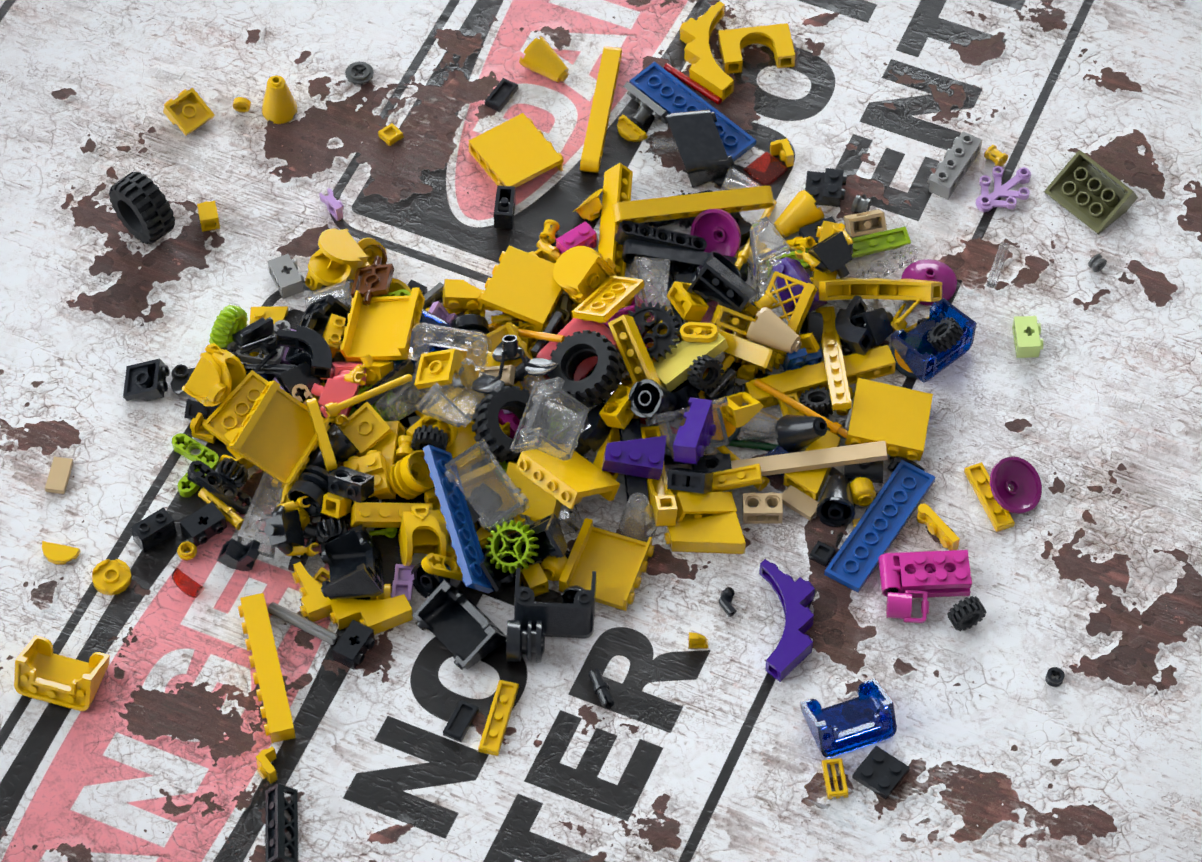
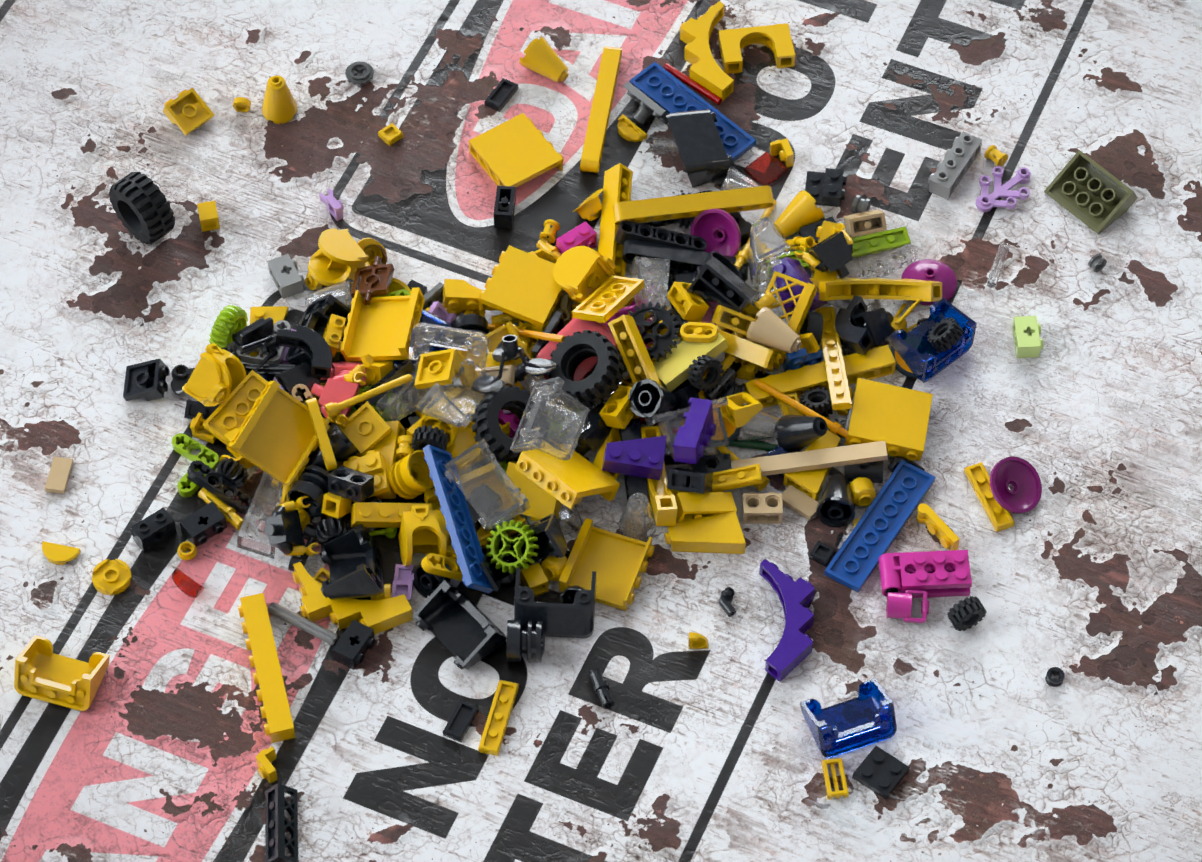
(238, 555): black brick -> none

